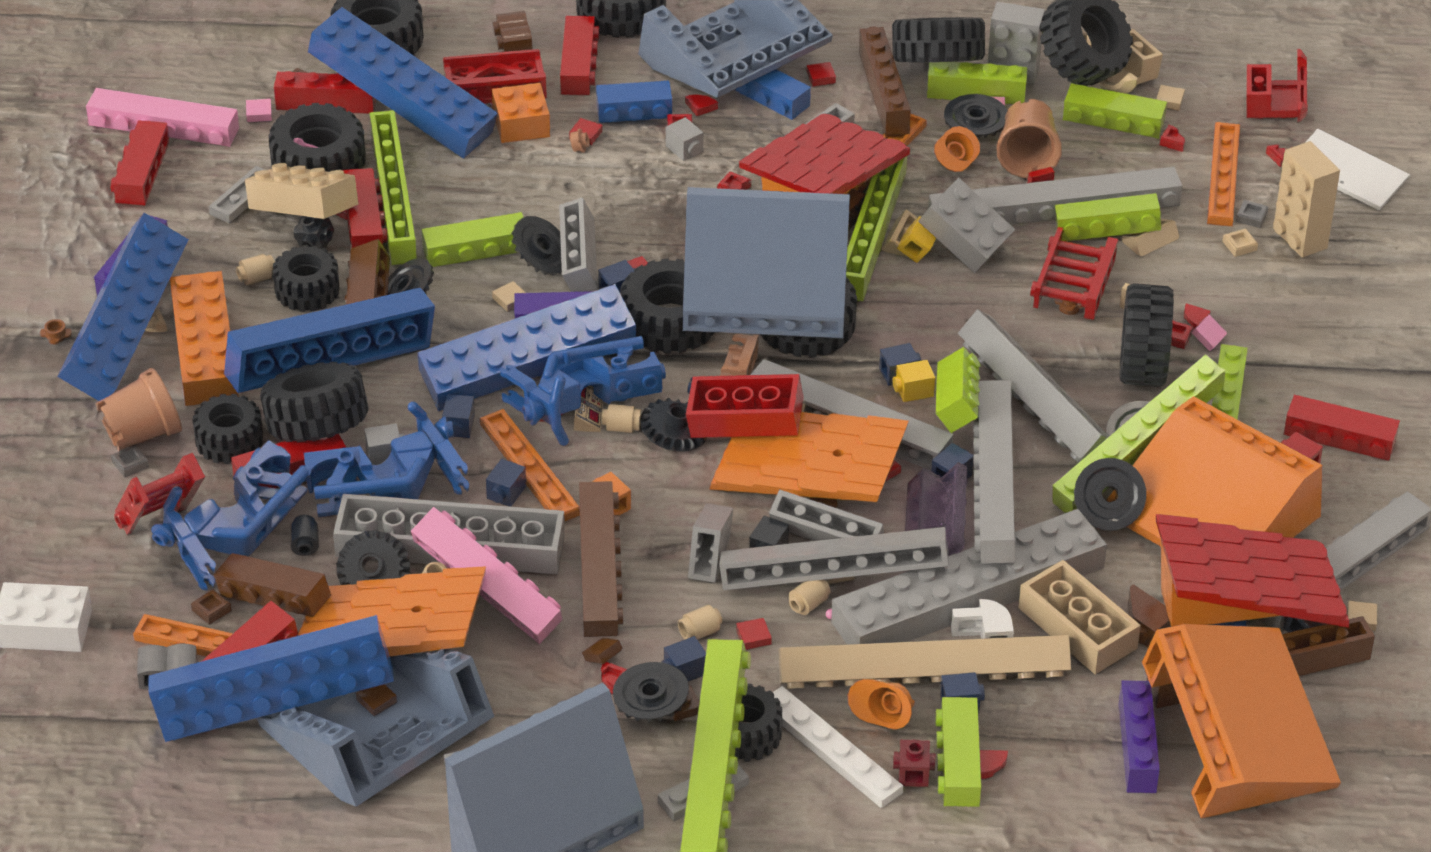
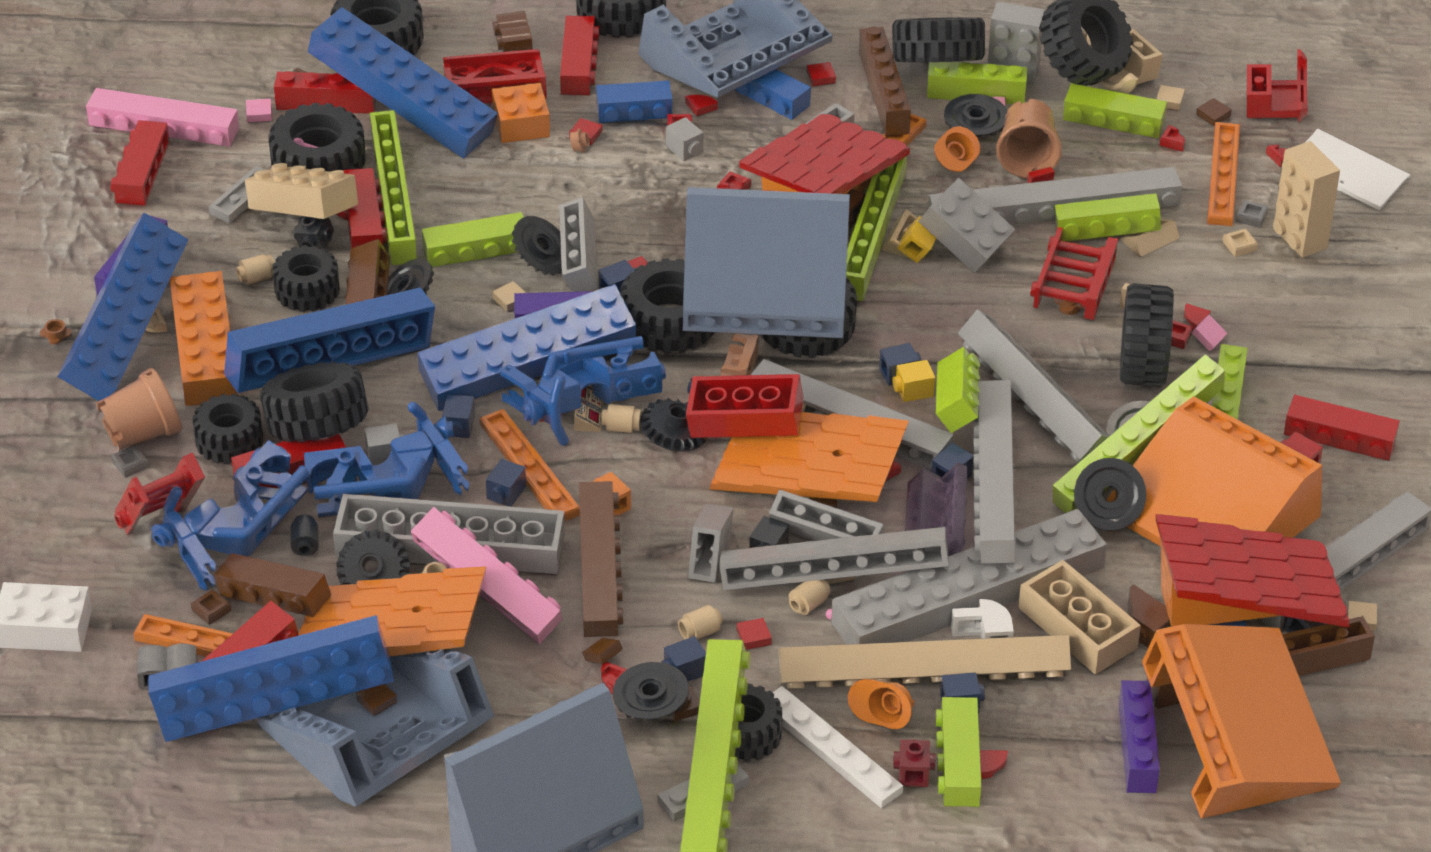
(1213, 111): none -> reddish brown tile

